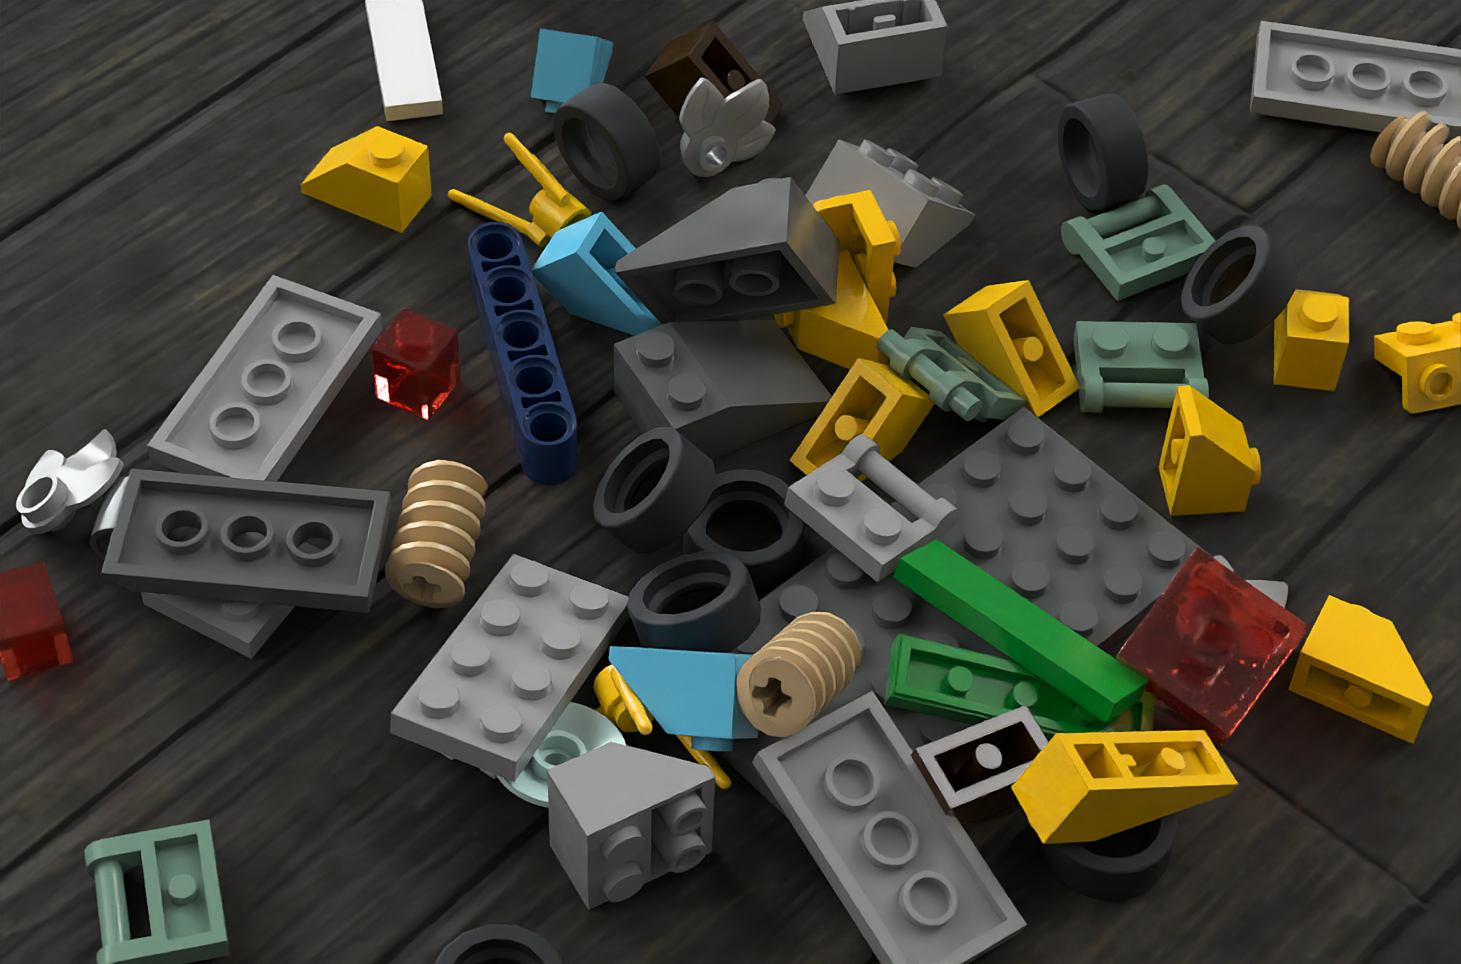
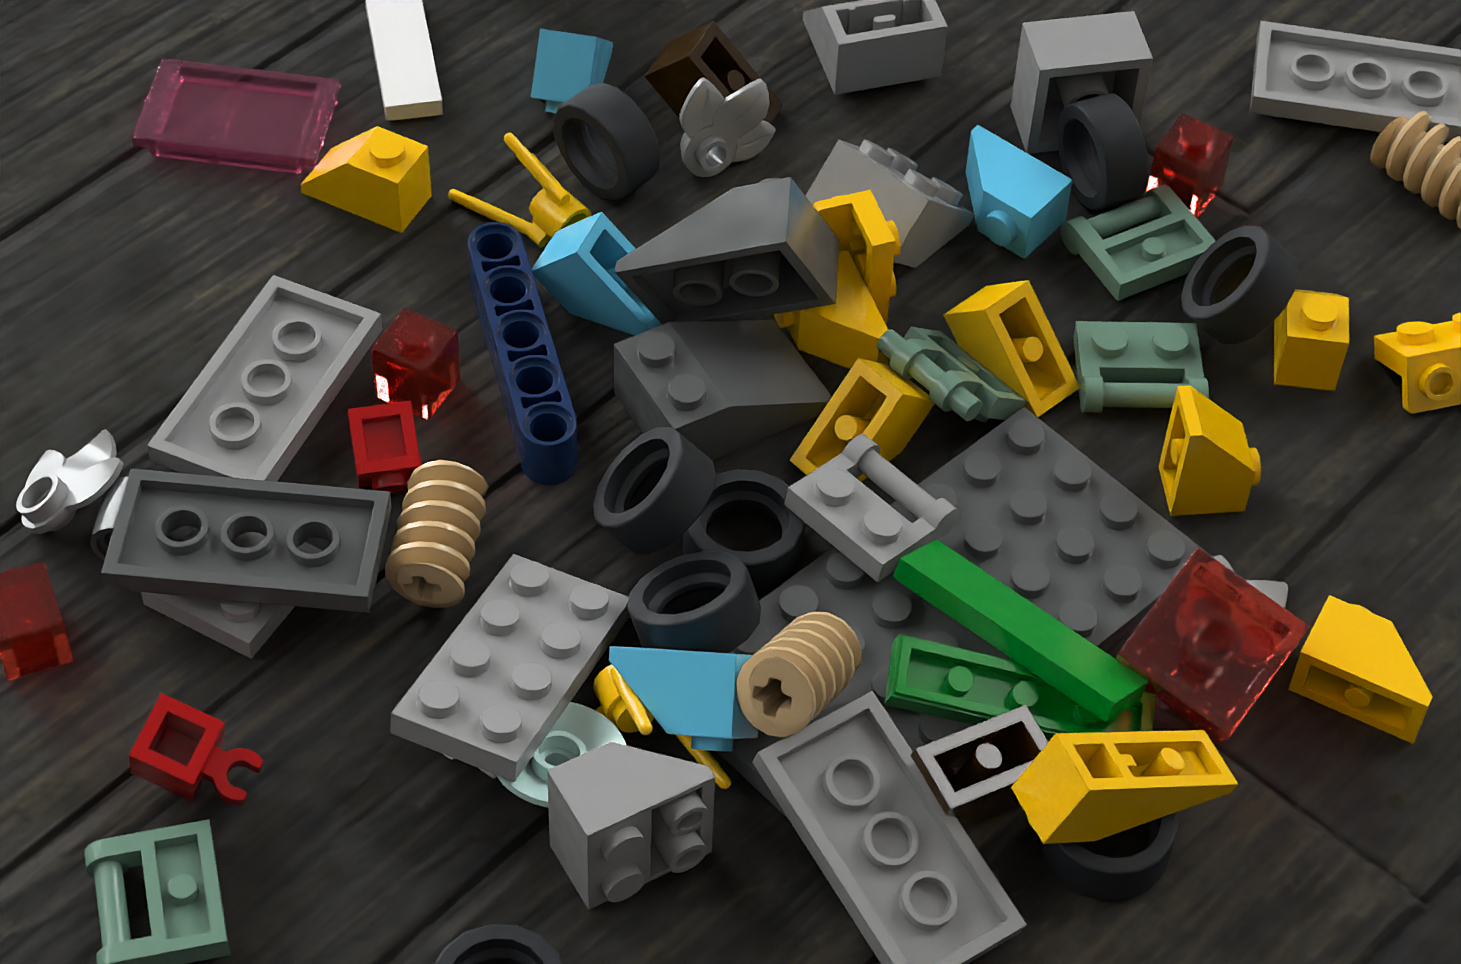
(183, 749): none -> red brick
(236, 116): none -> clear pink piece
(384, 445): none -> red bracket
(1013, 193): none -> medium azure slope
(1072, 63): none -> light grey brick
(1191, 162): none -> clear red brick

